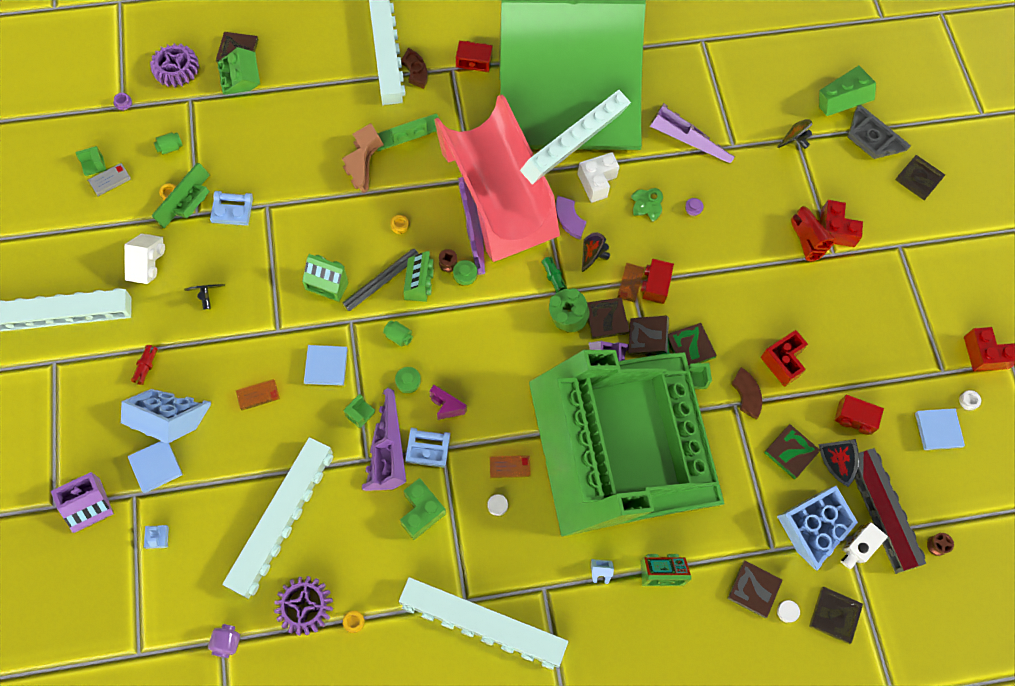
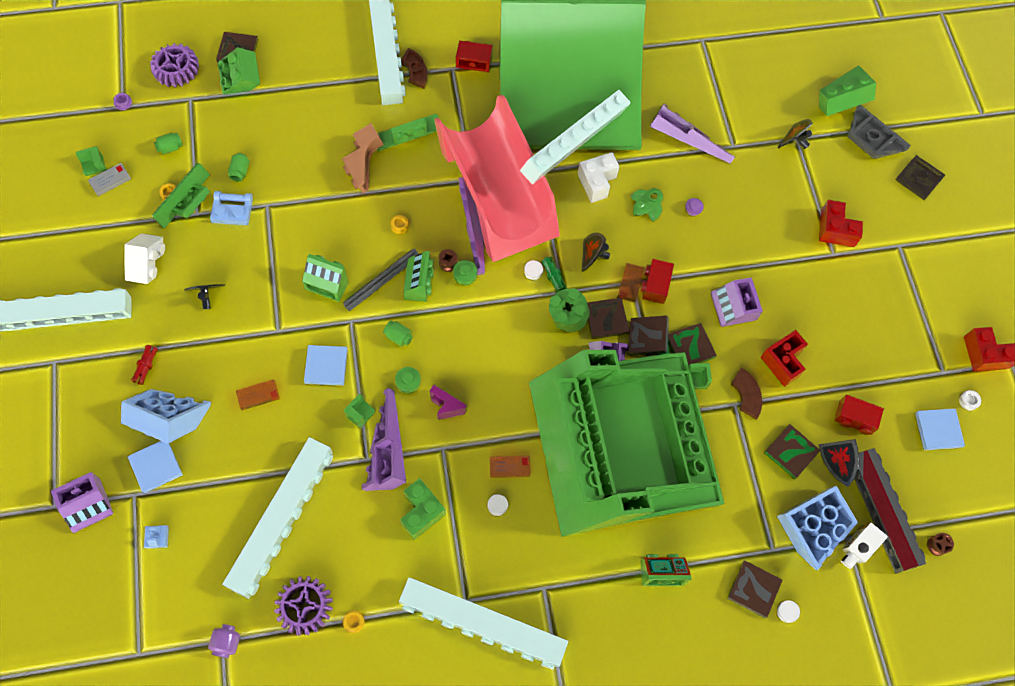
(238, 167): none -> bright green brick
(427, 453): light blue plate -> none
(533, 270): none -> white tile
(568, 218): medium lavender tile -> none
(601, 568): light blue tile -> none
(737, 302): none -> medium lavender slope
(812, 235): red piece -> none
(836, 615): clear smoke tile -> none

